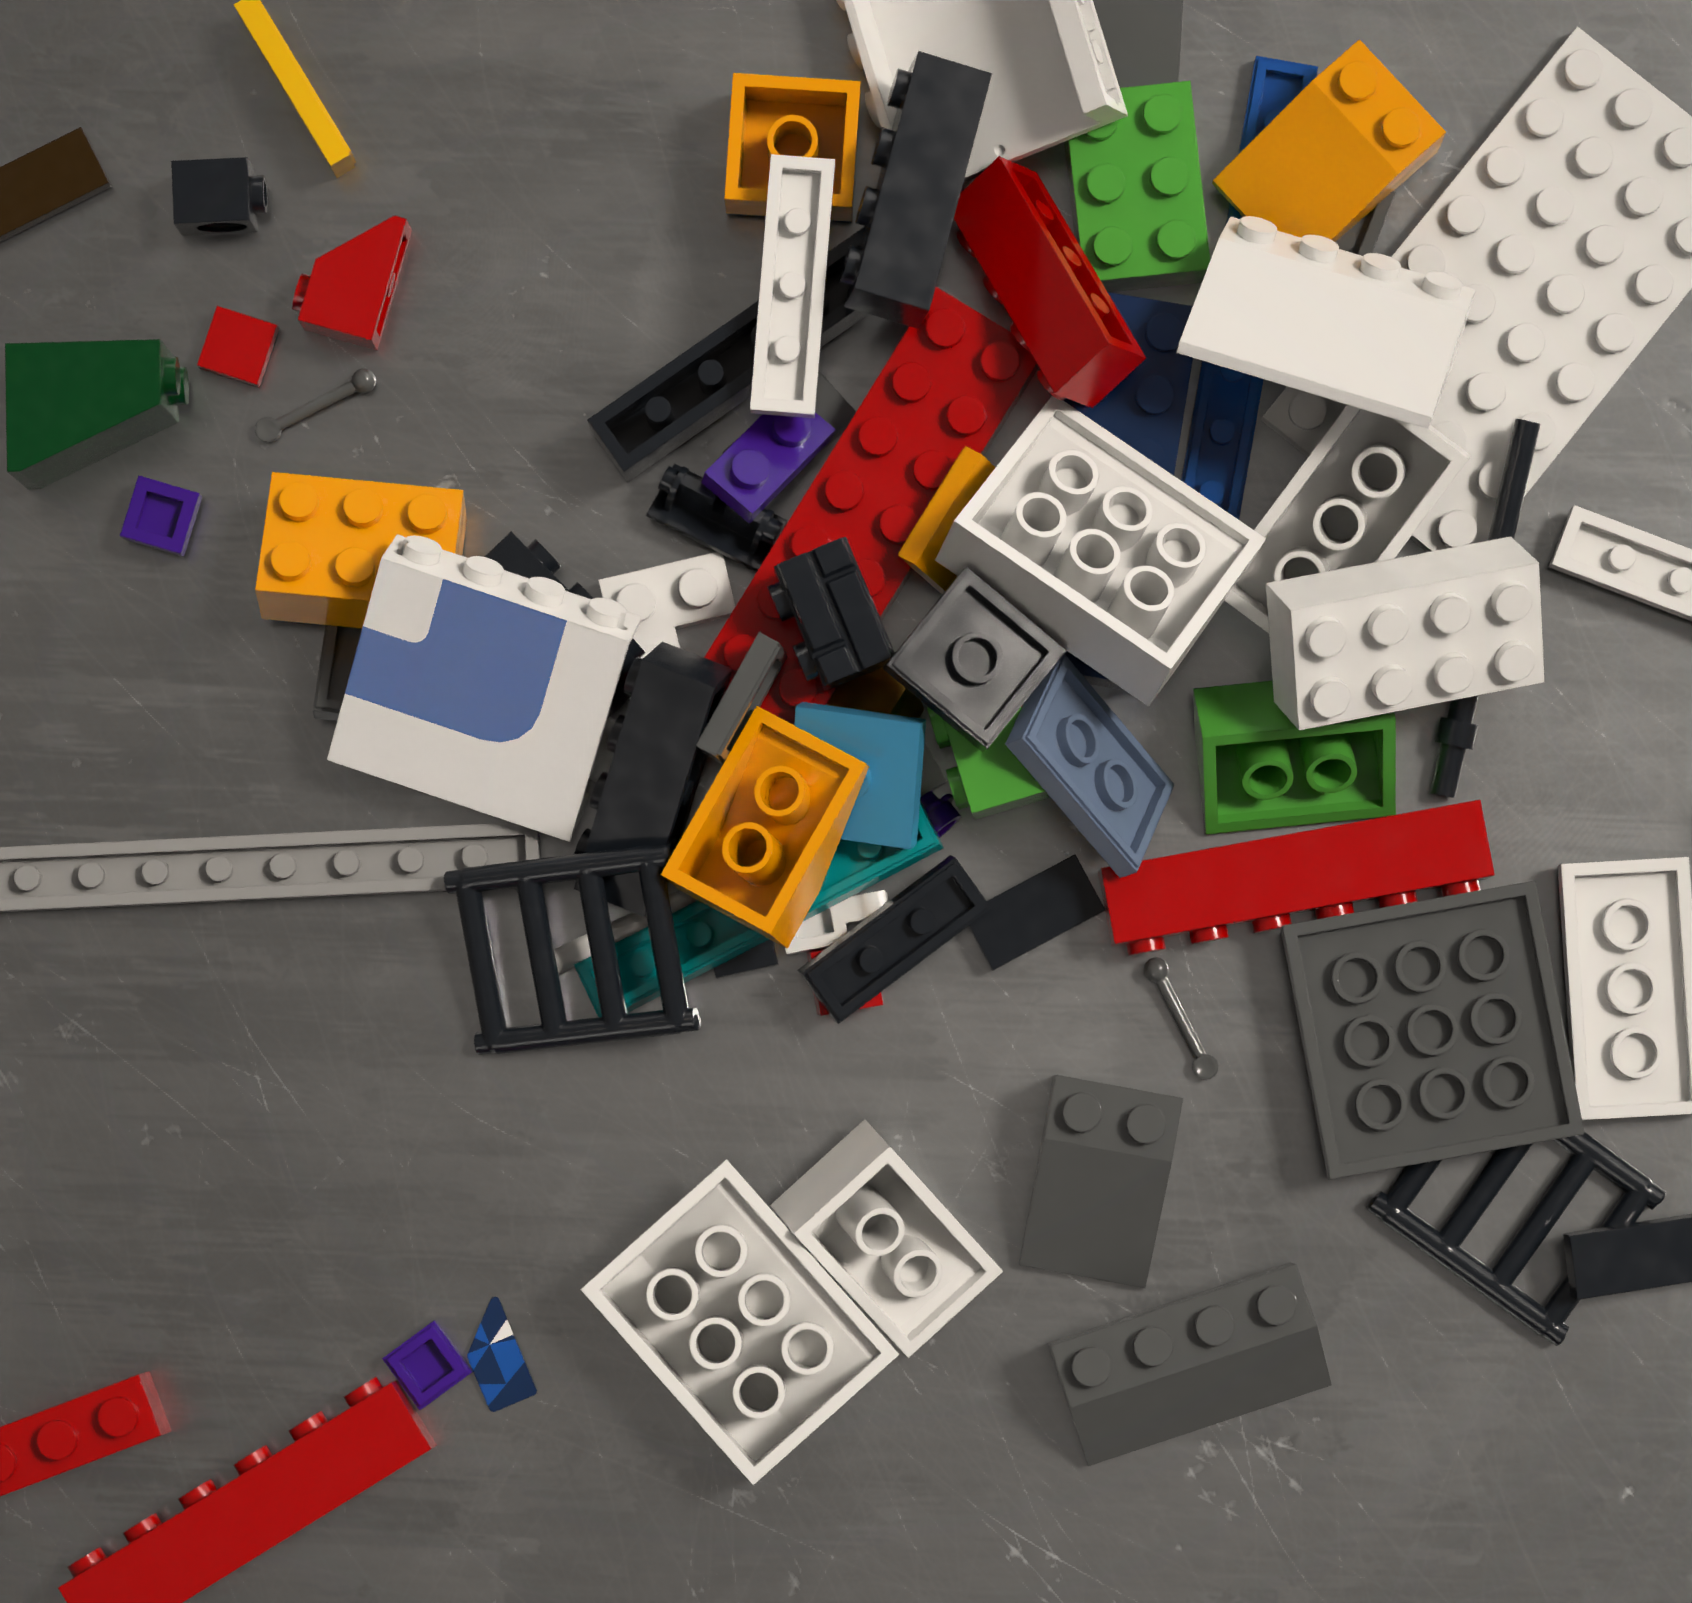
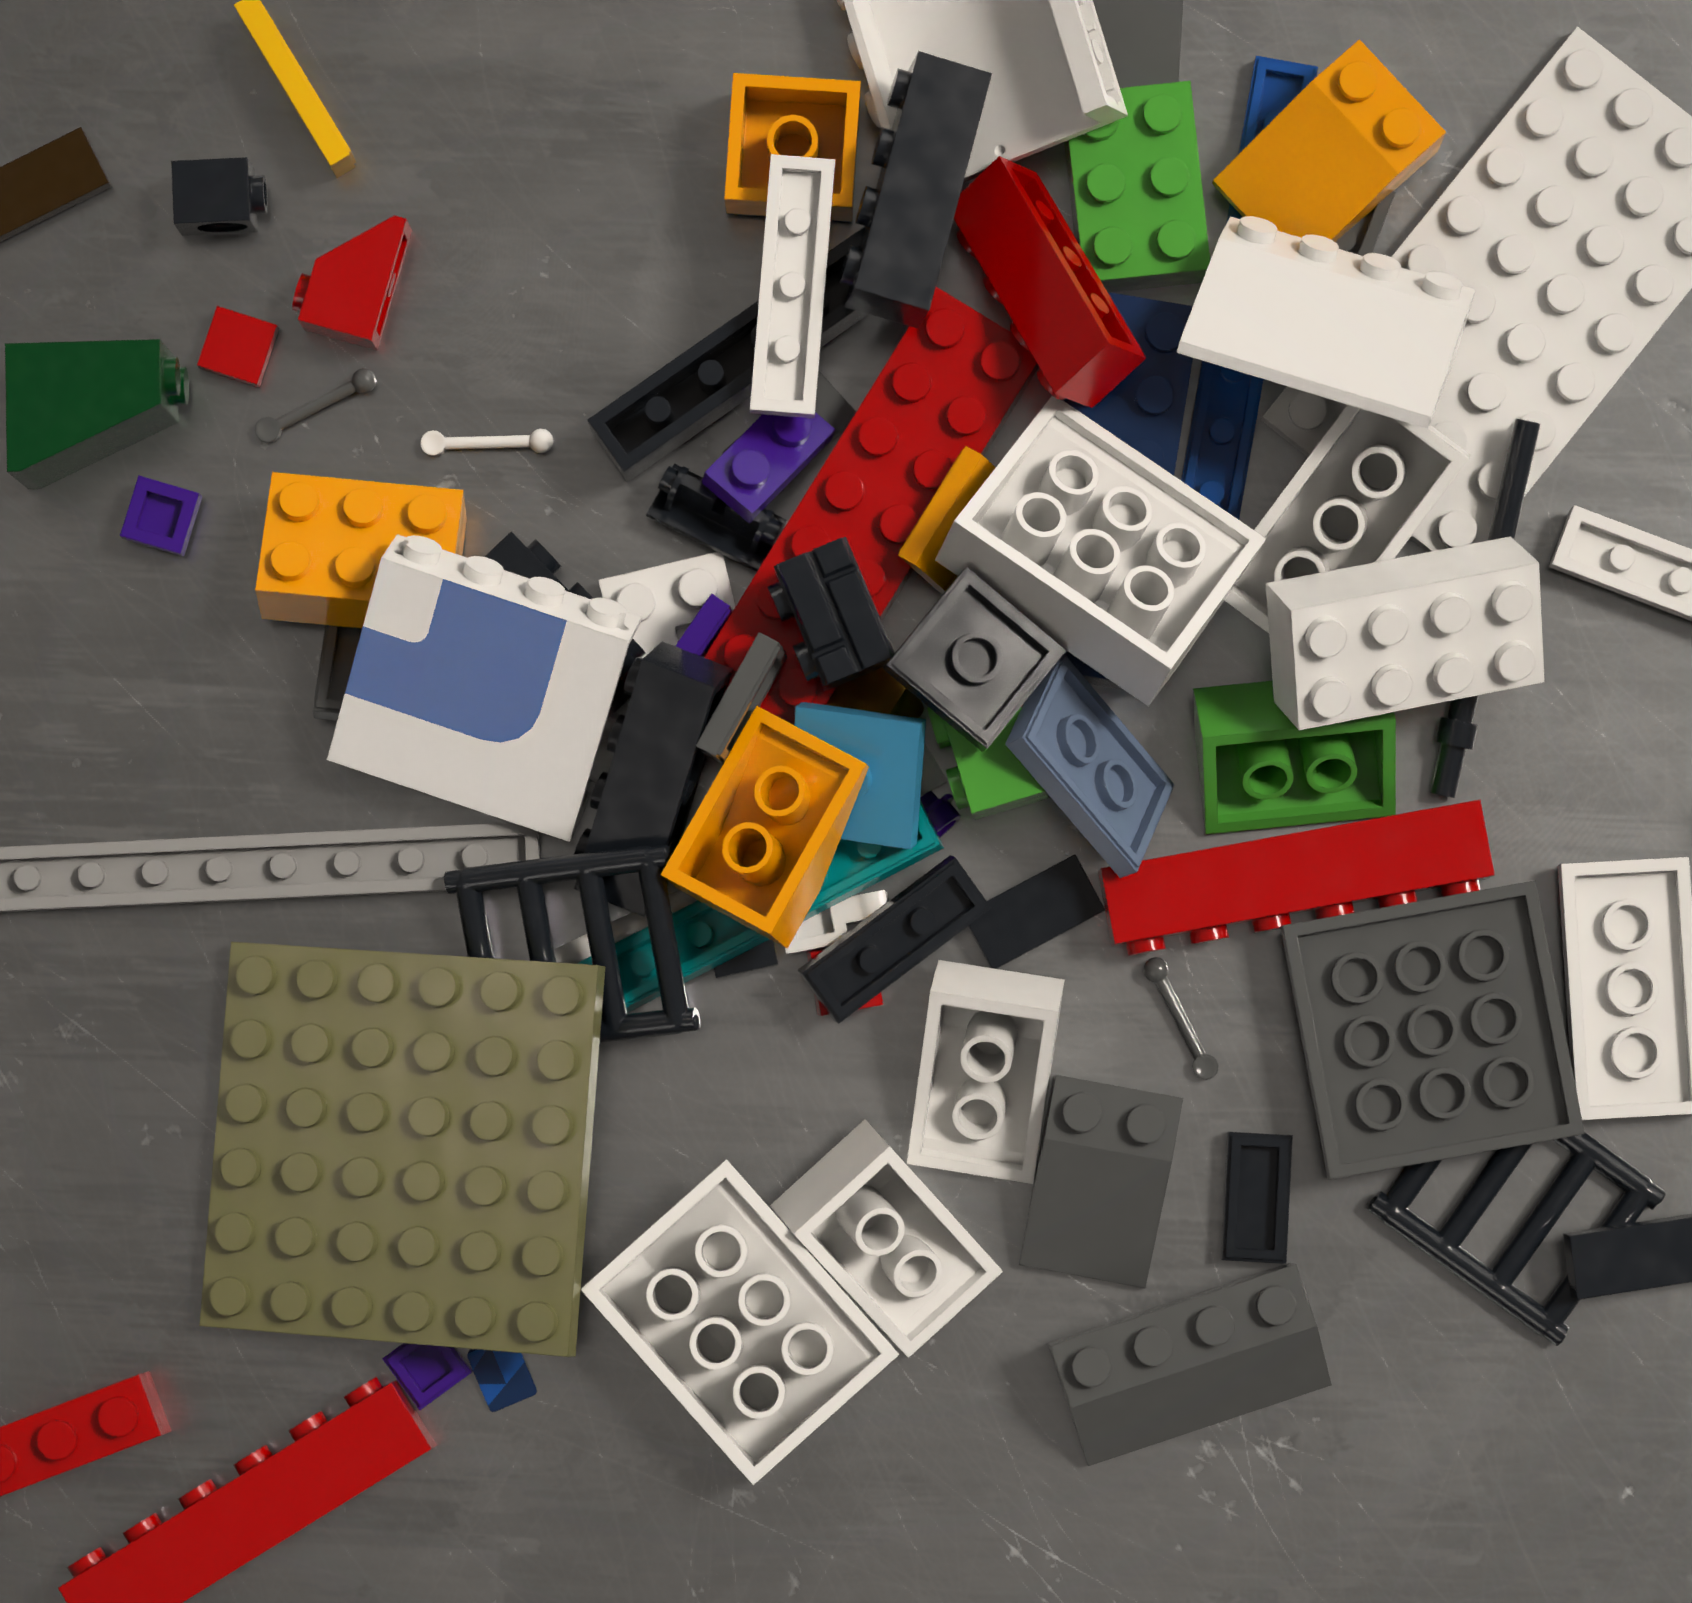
(403, 1147): none -> olive plate
(436, 444): none -> white hinge
(705, 626): none -> dark purple tile
(985, 1071): none -> white slope
(1256, 1197): none -> black tile

